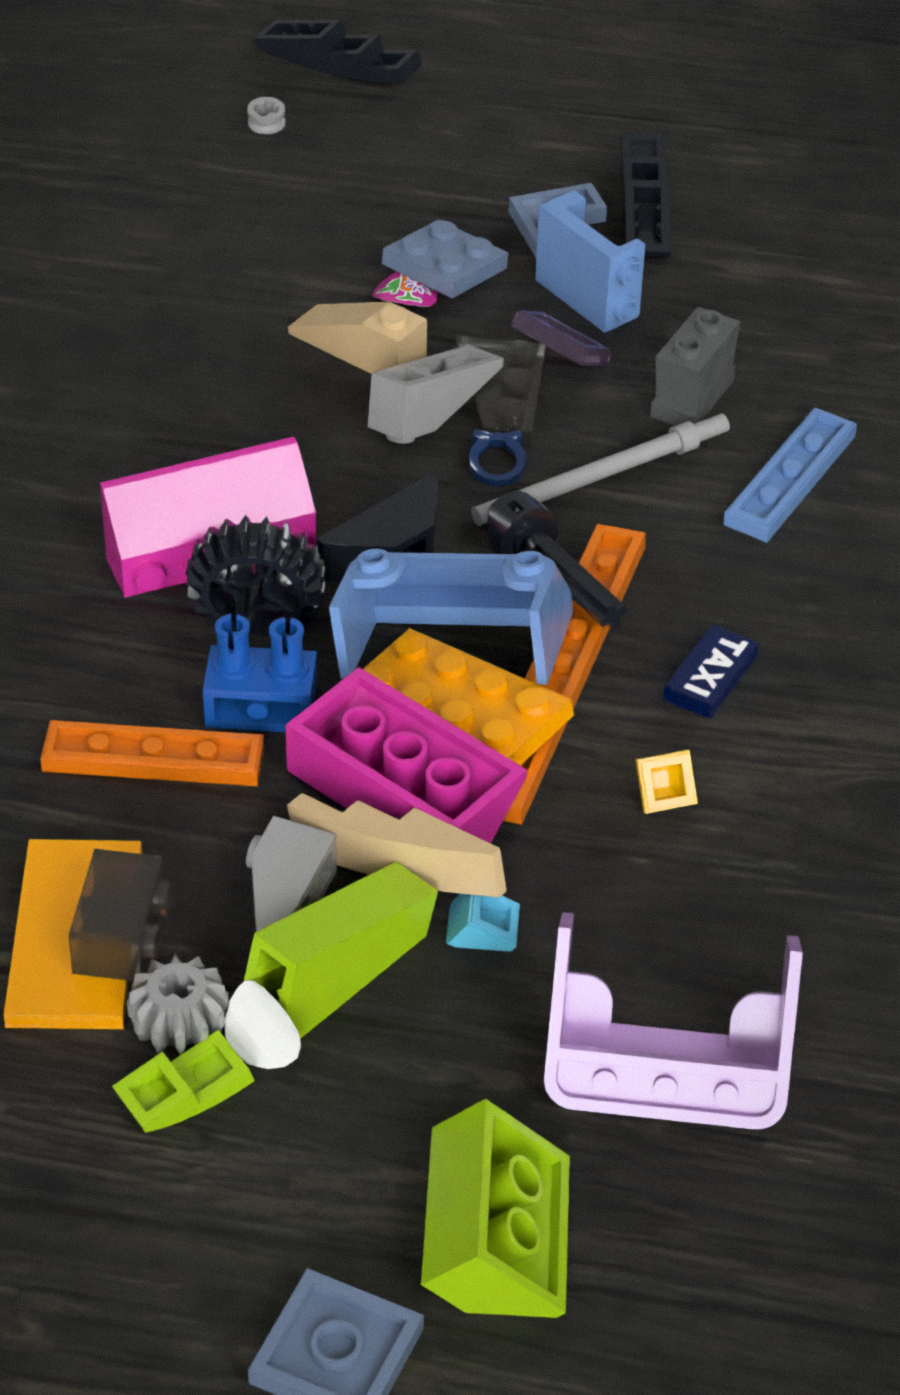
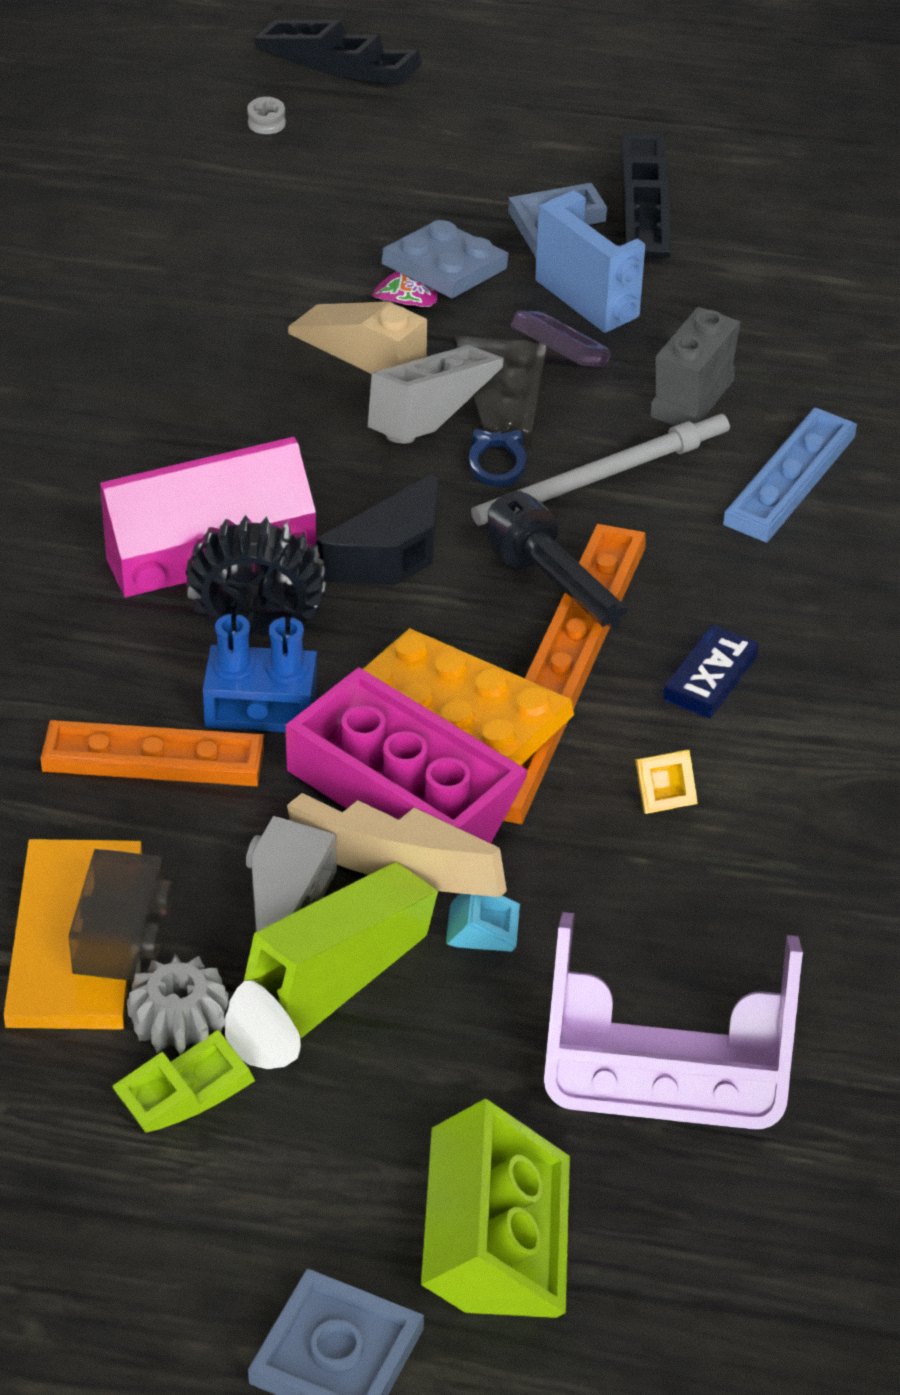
(451, 591): medium blue windscreen -> none

